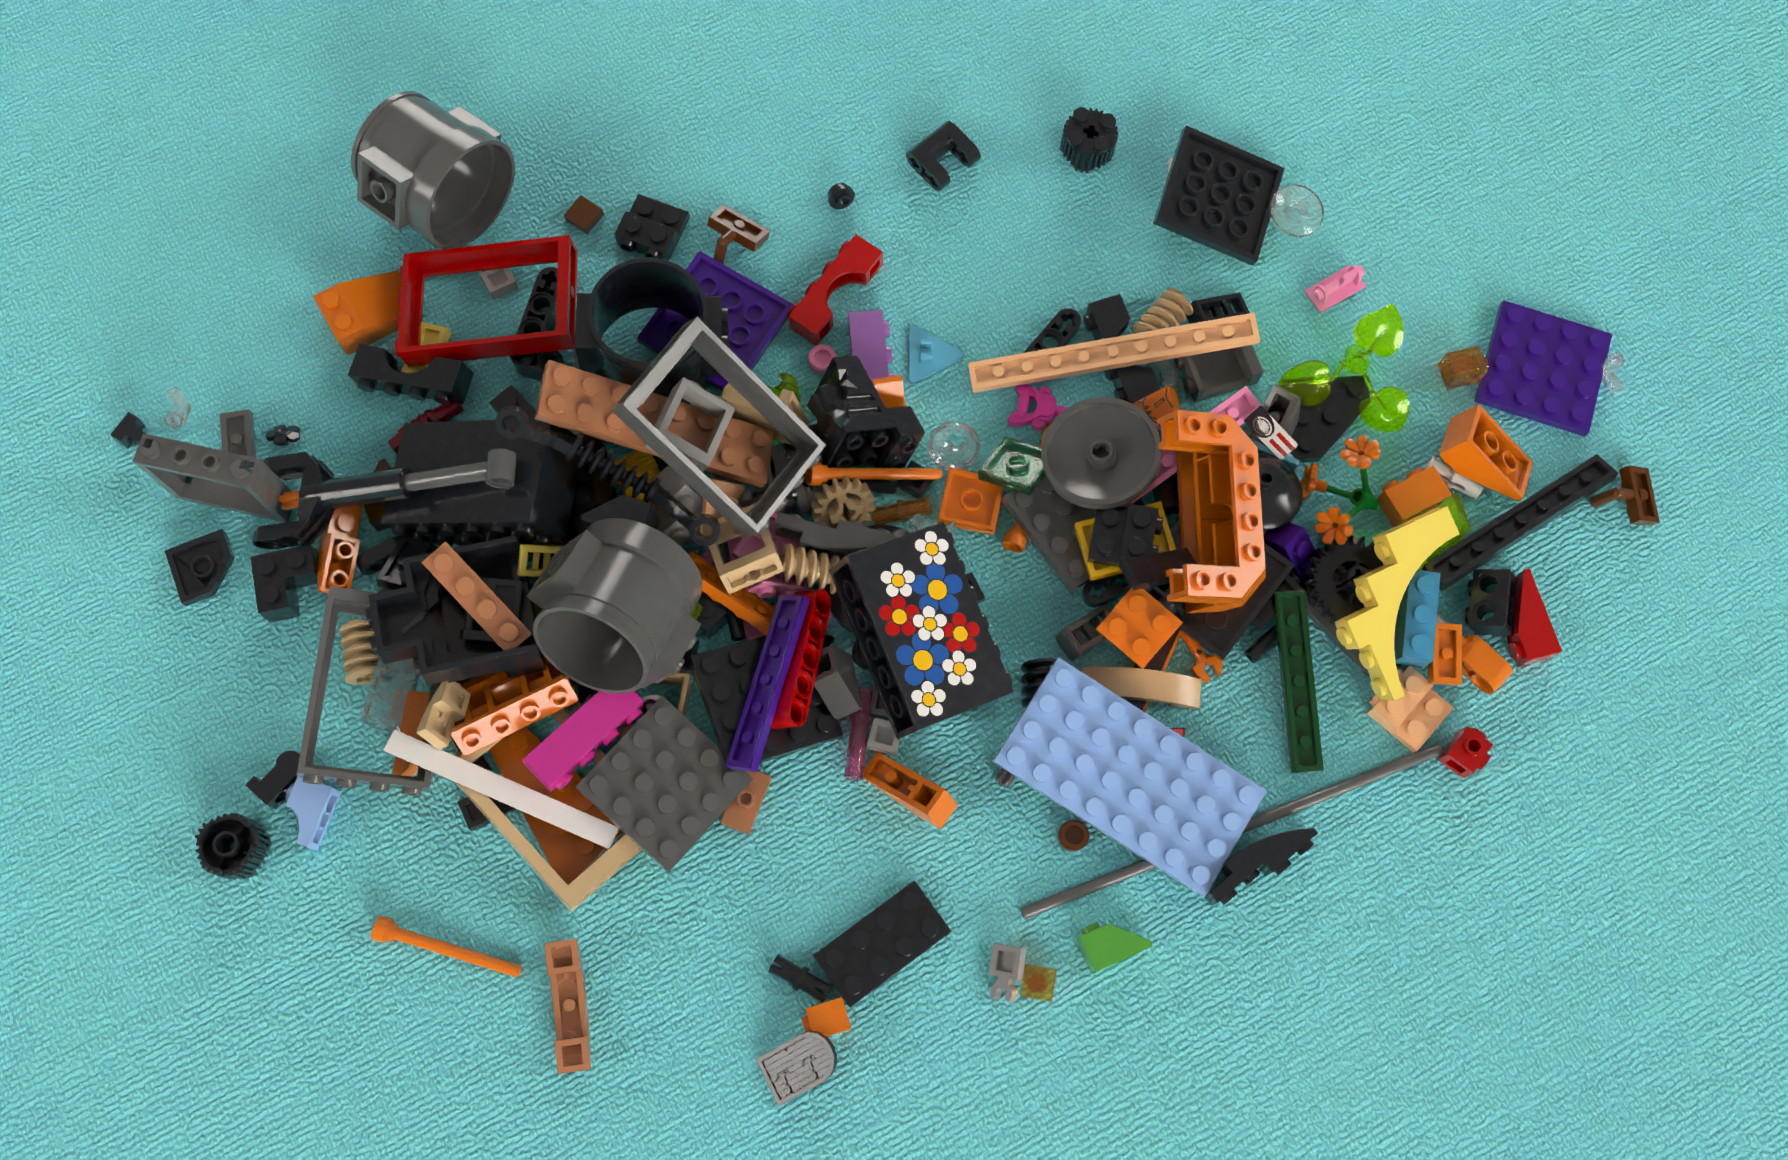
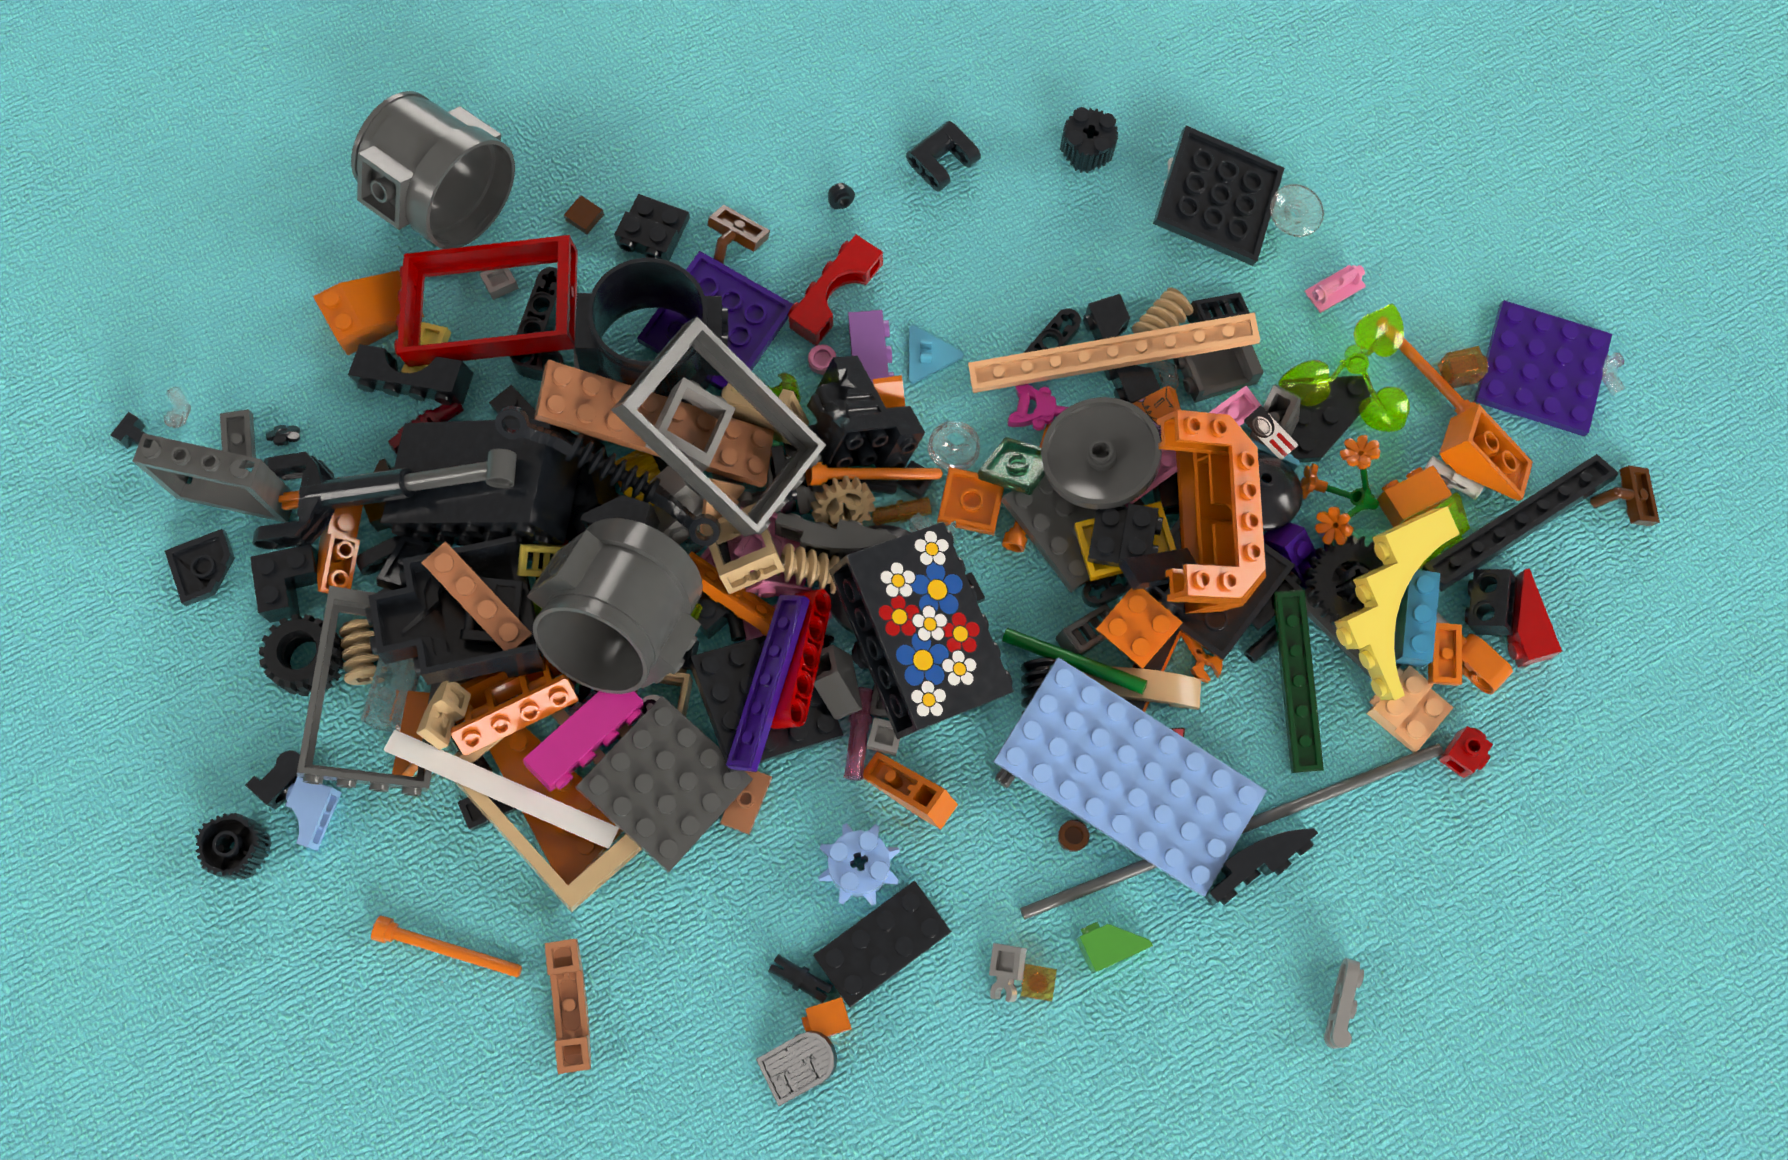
(281, 645): none -> black tyre
(849, 879): none -> light blue brick
(1078, 661): none -> green piece
(1343, 1004): none -> light grey plate
(1435, 378): none -> orange piece

